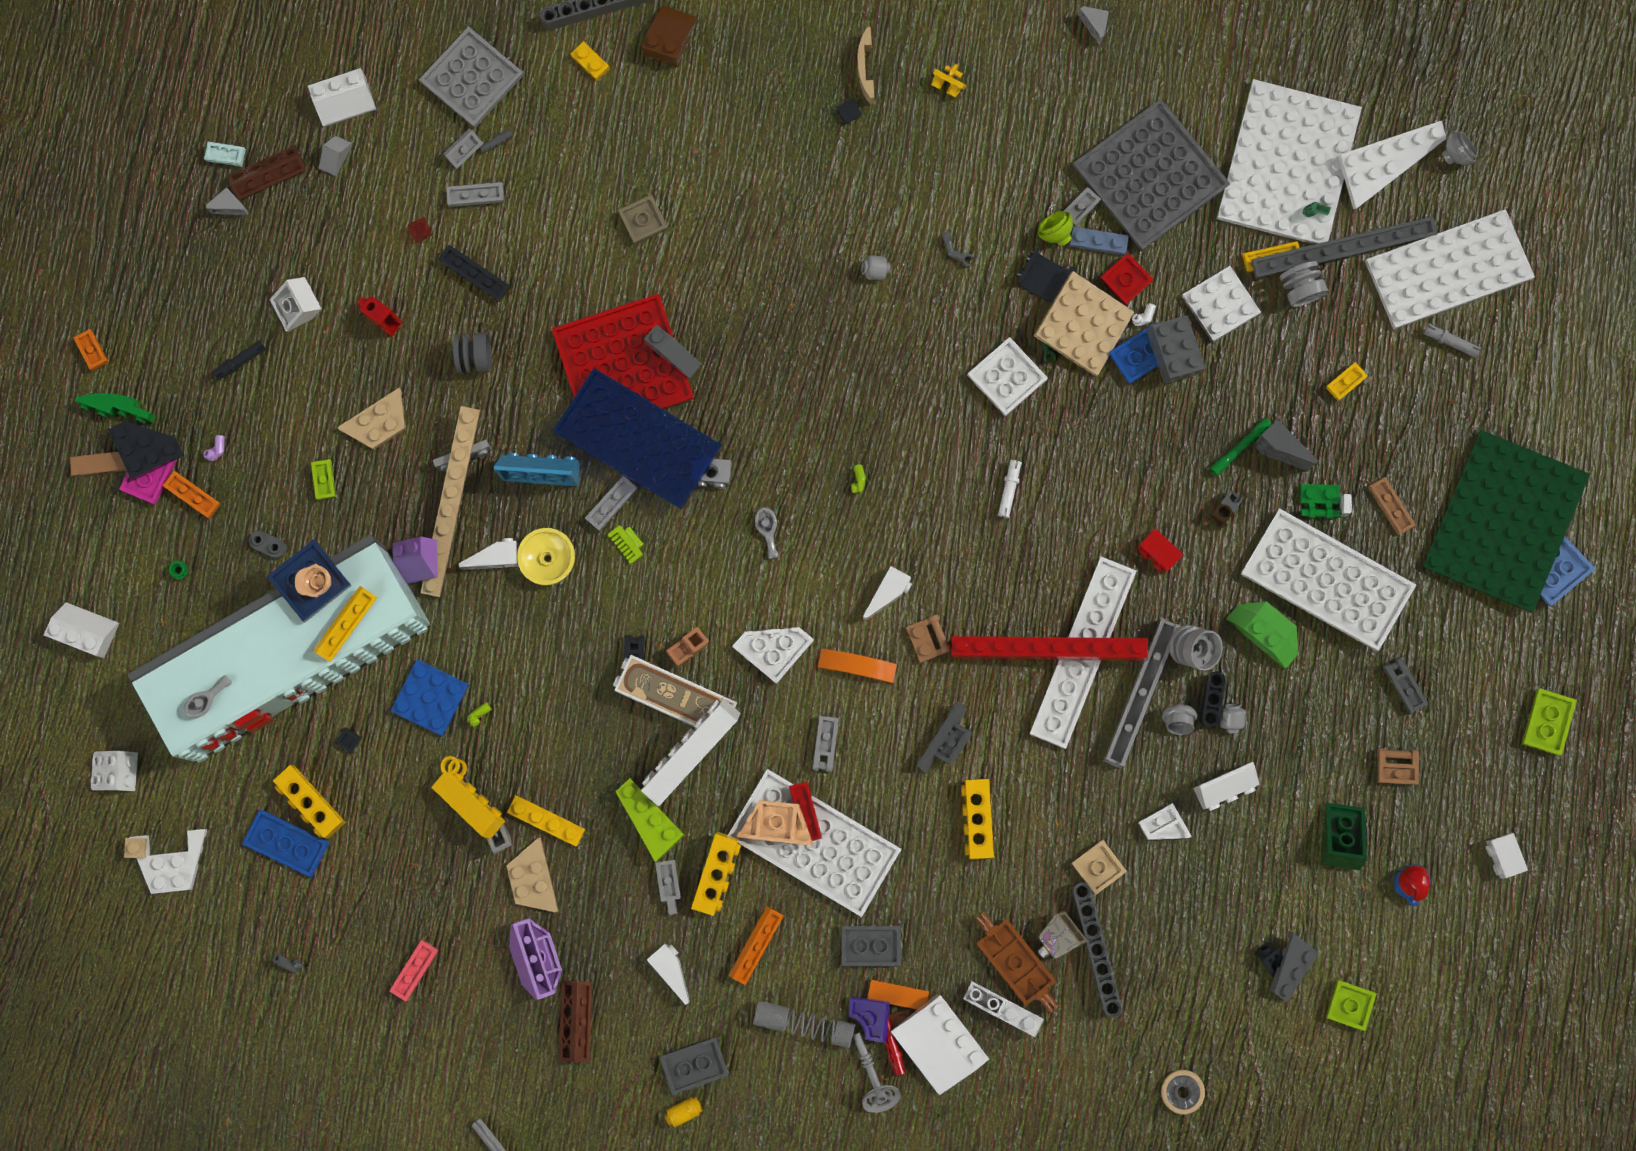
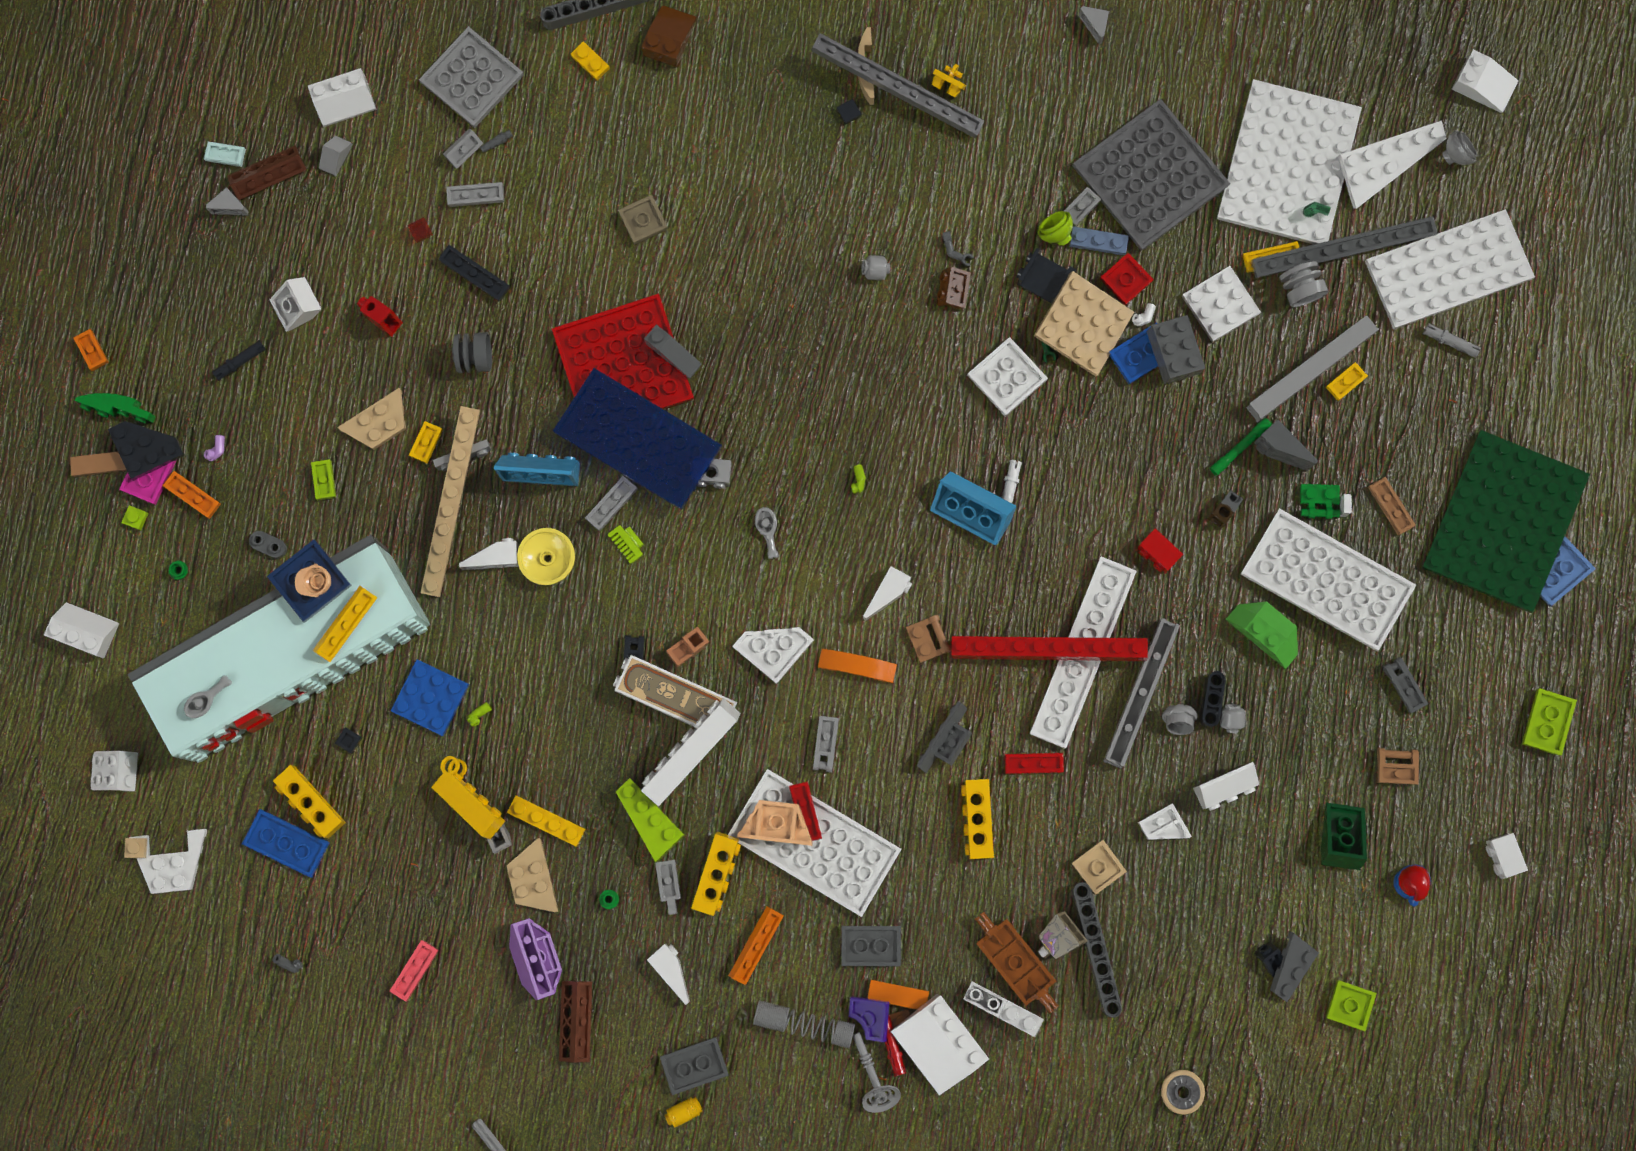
(134, 518): none -> lime plate
(416, 559): medium lavender slope -> none
(425, 442): none -> yellow plate
(613, 894): none -> green plate
(897, 85): none -> flat silver plate
(953, 288): none -> reddish brown bracket
(972, 508): none -> dark azure slope
(1034, 763): none -> red tile
(1196, 647): light grey wheel -> none
(1312, 368): none -> light grey tile
(1485, 81): none -> white slope

